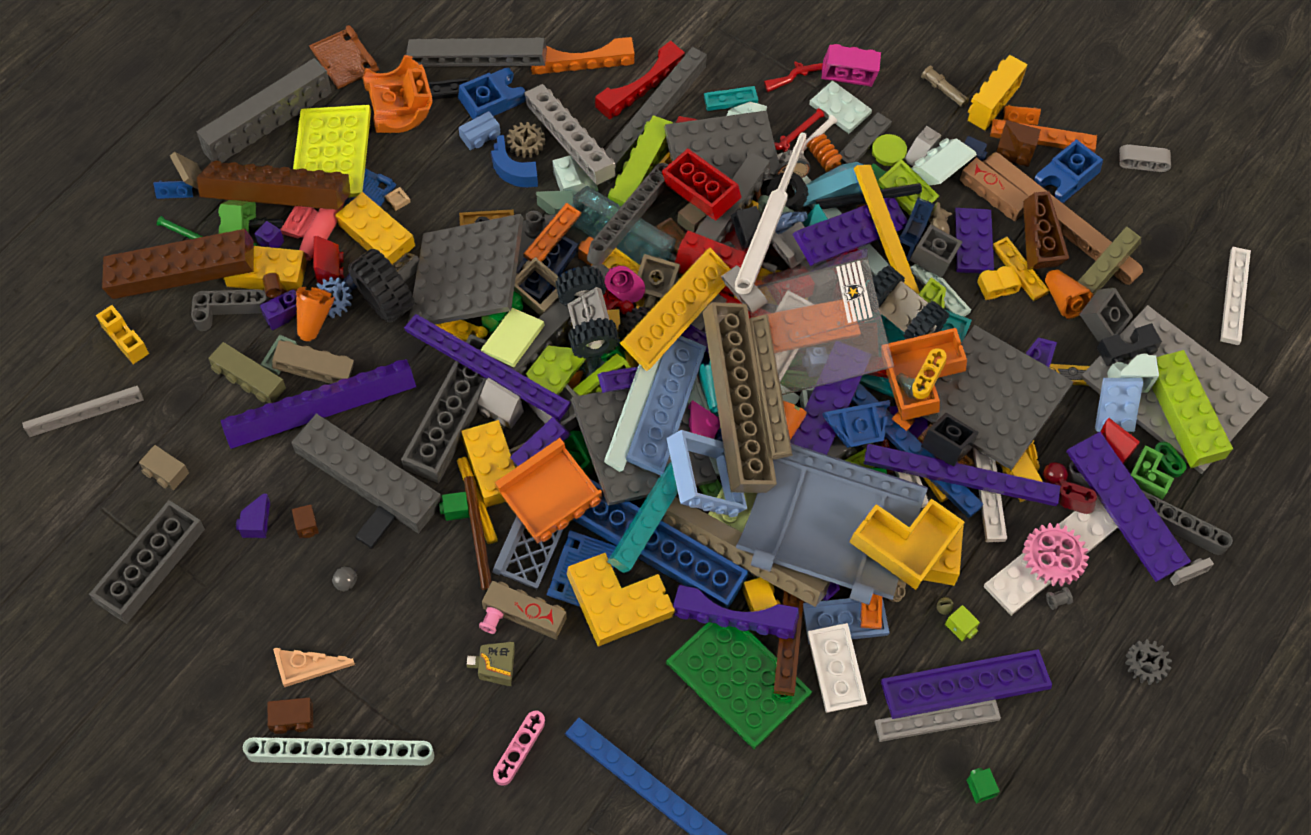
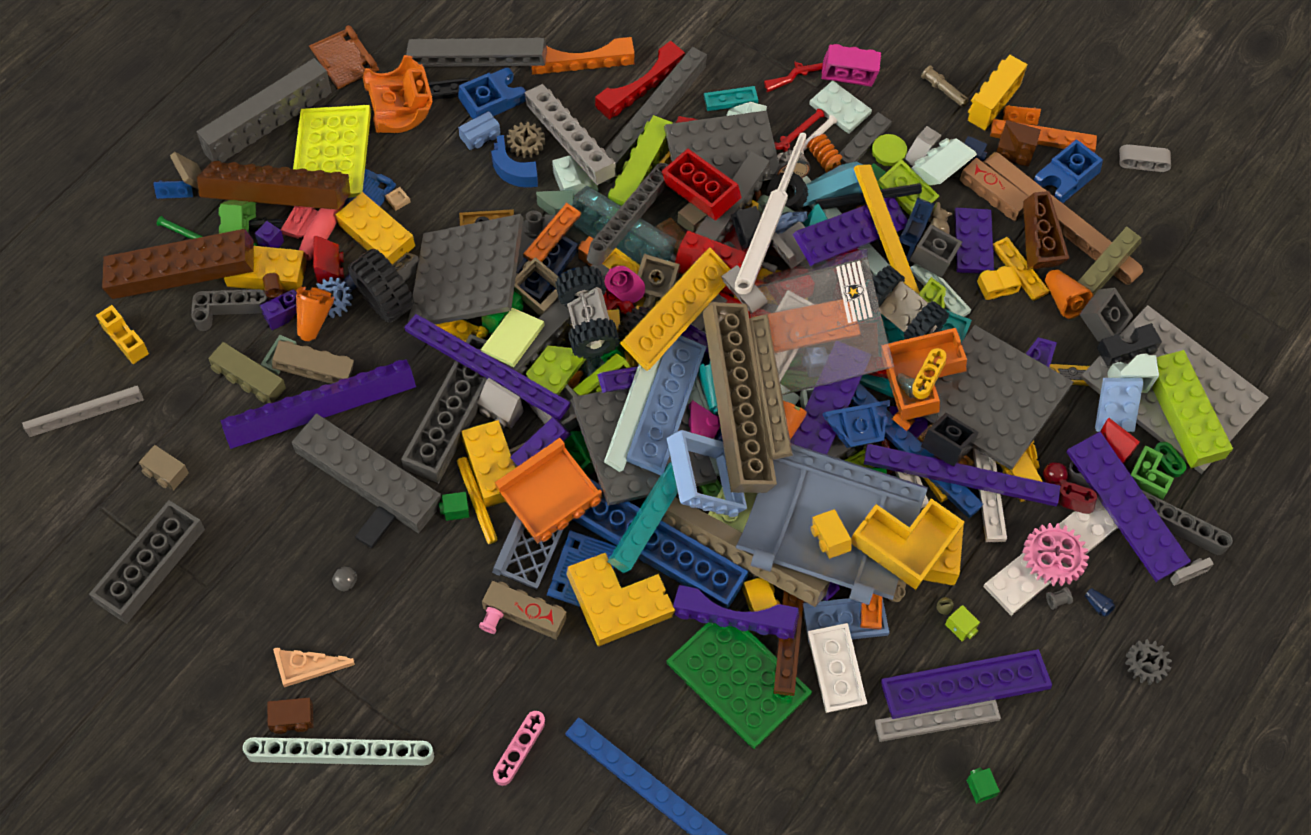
(254, 518): dark purple slope -> none
(305, 521): reddish brown brick -> none
(477, 530): reddish brown axle -> none
(494, 663): olive torso -> none
(831, 534): none -> yellow brick
(1100, 602): none -> dark blue cone
(1235, 296): white plate -> none

